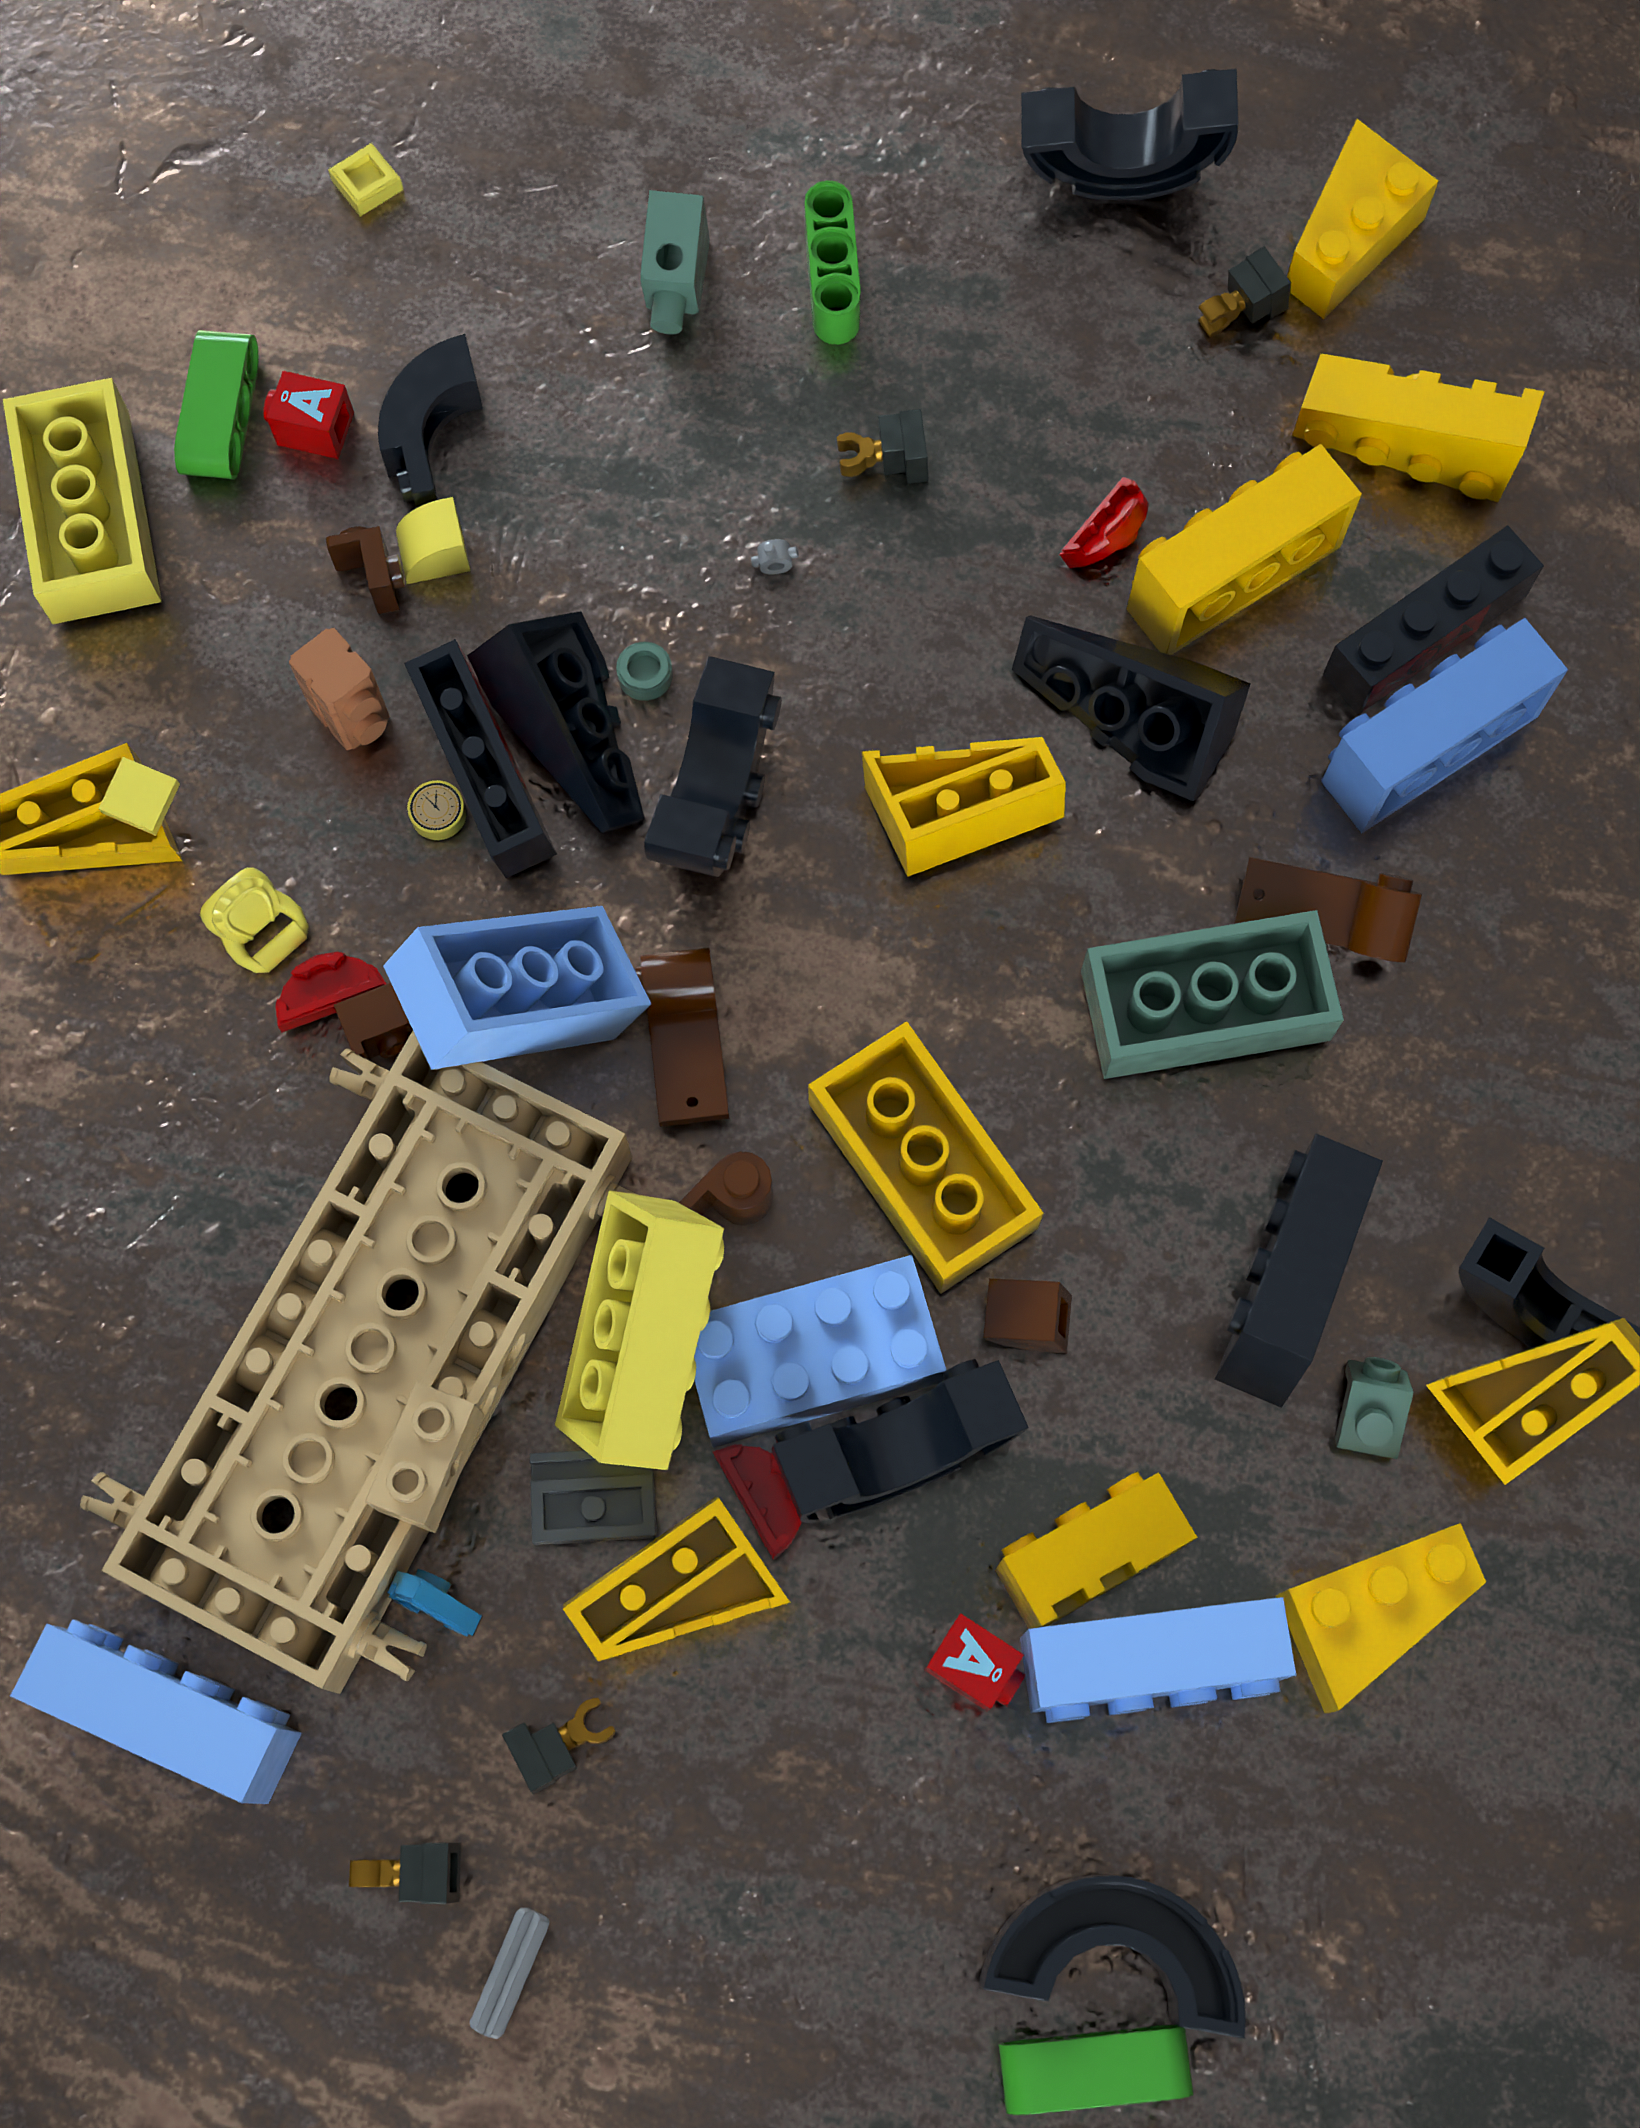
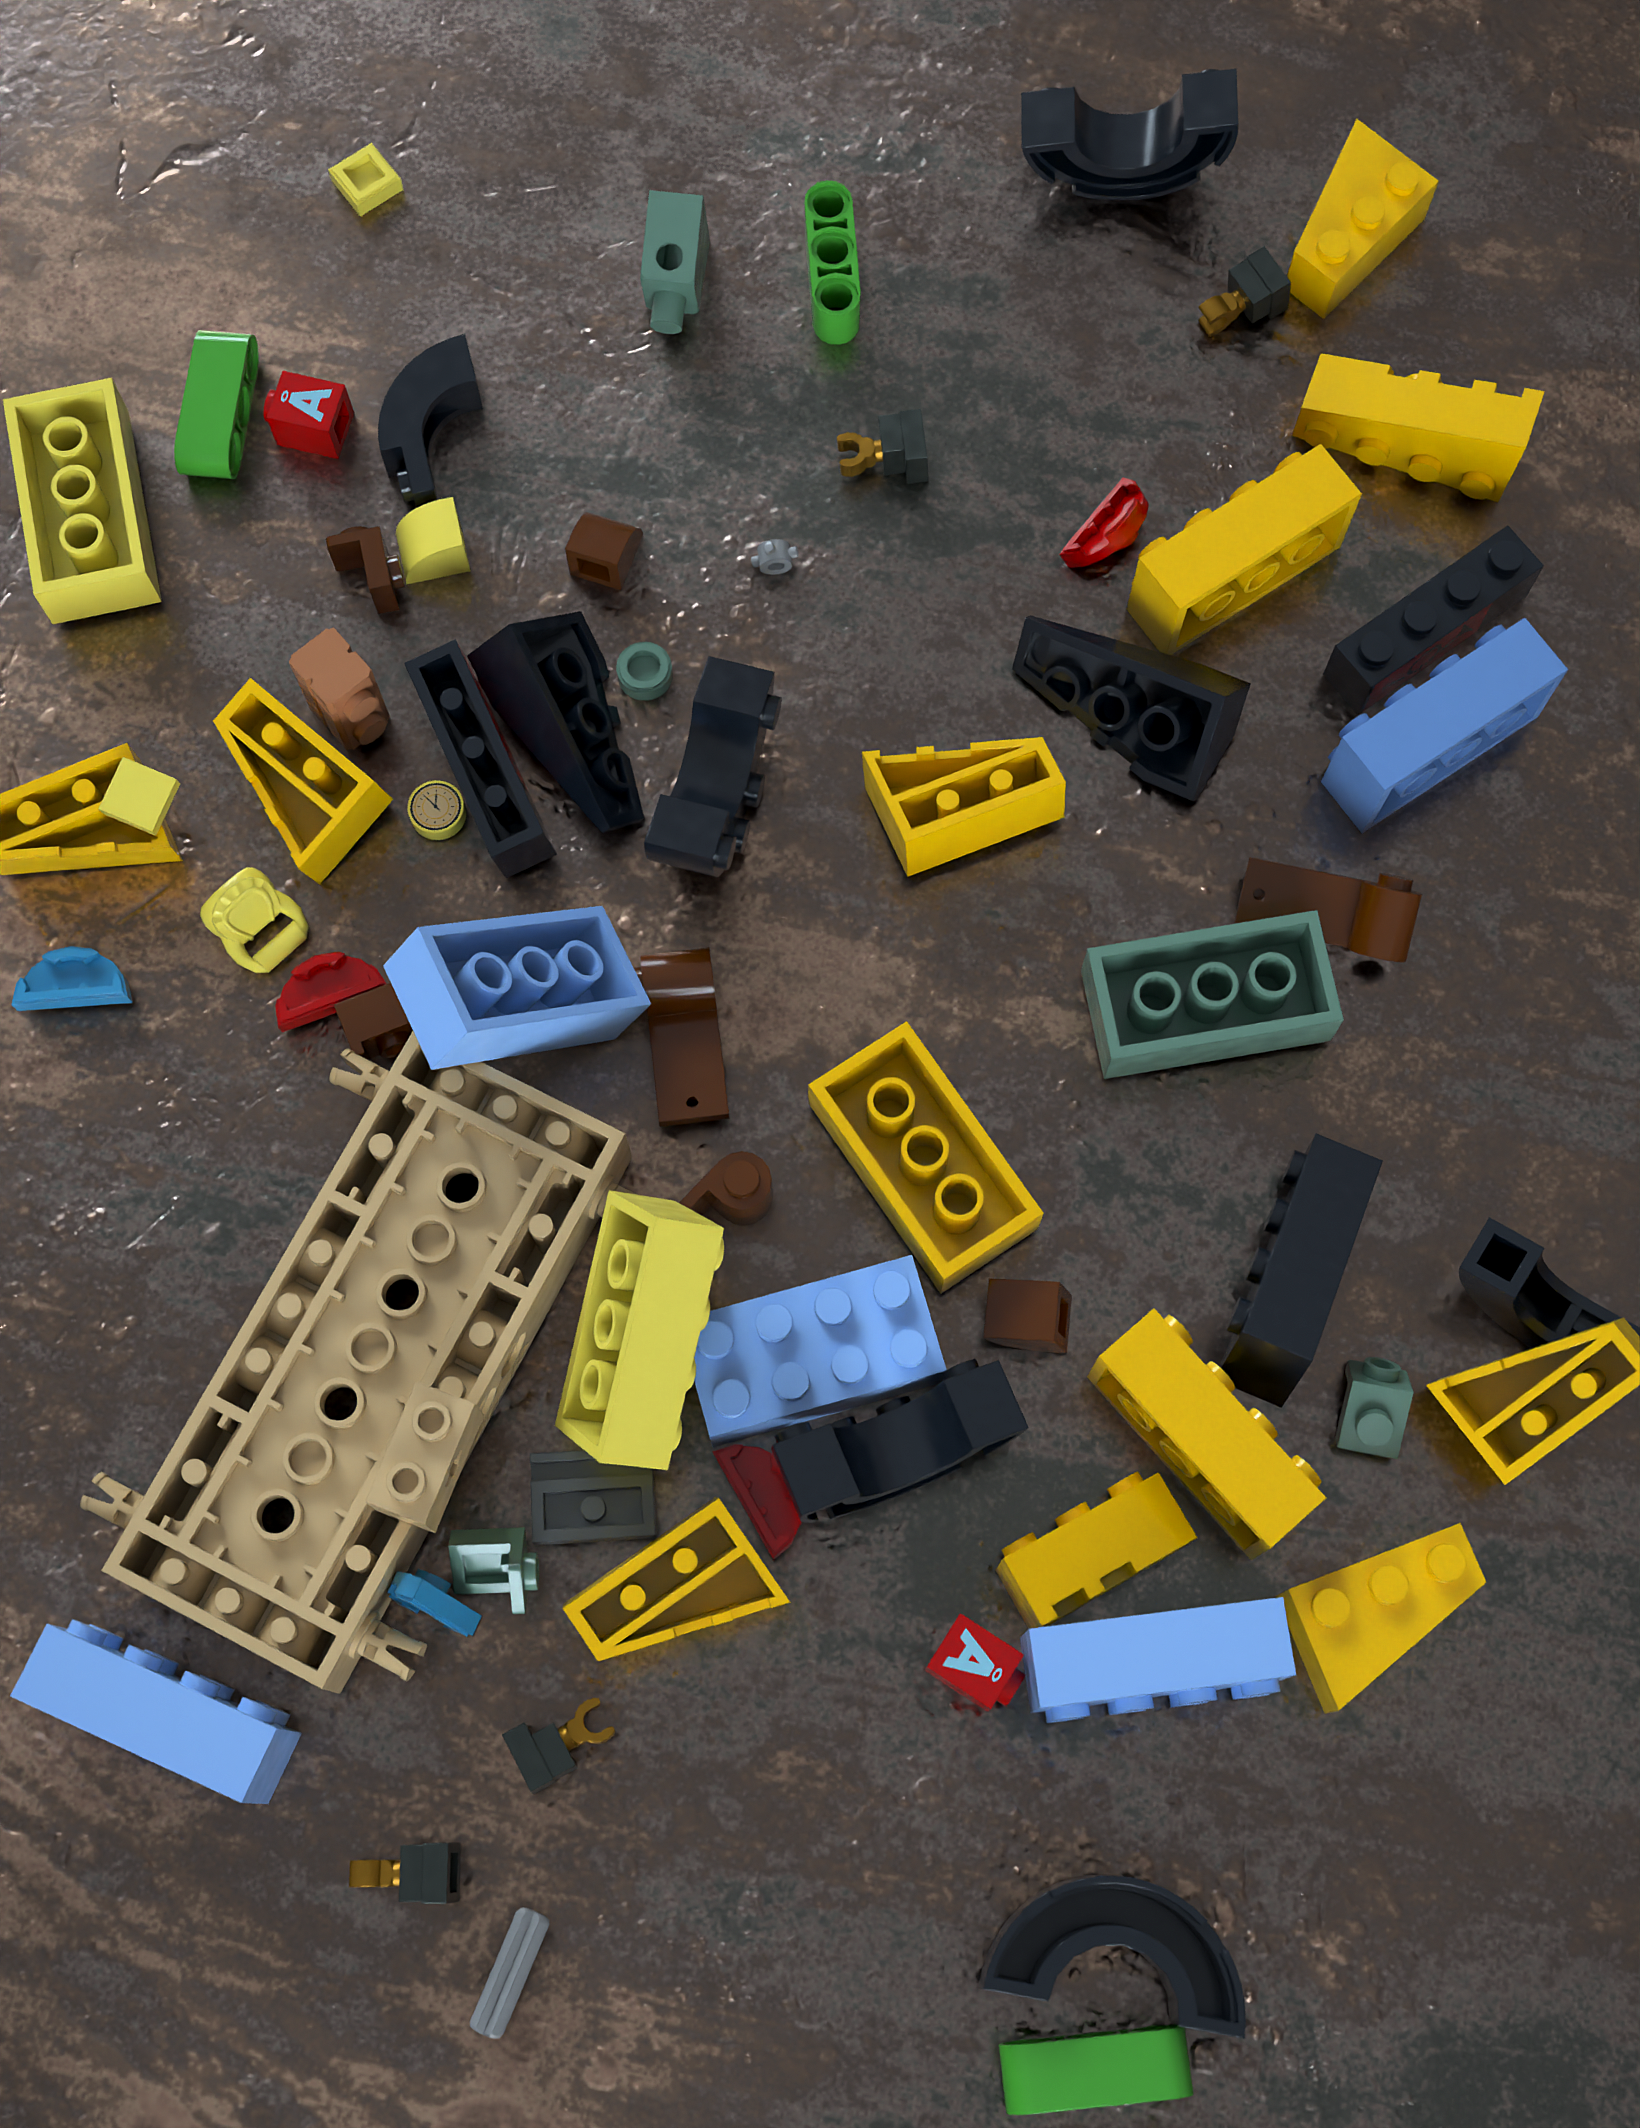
(71, 979): none -> dark azure plate
(303, 781): none -> yellow wedge
(494, 1563): none -> sand green bracket
(602, 550): none -> reddish brown brick
(1206, 1433): none -> yellow brick

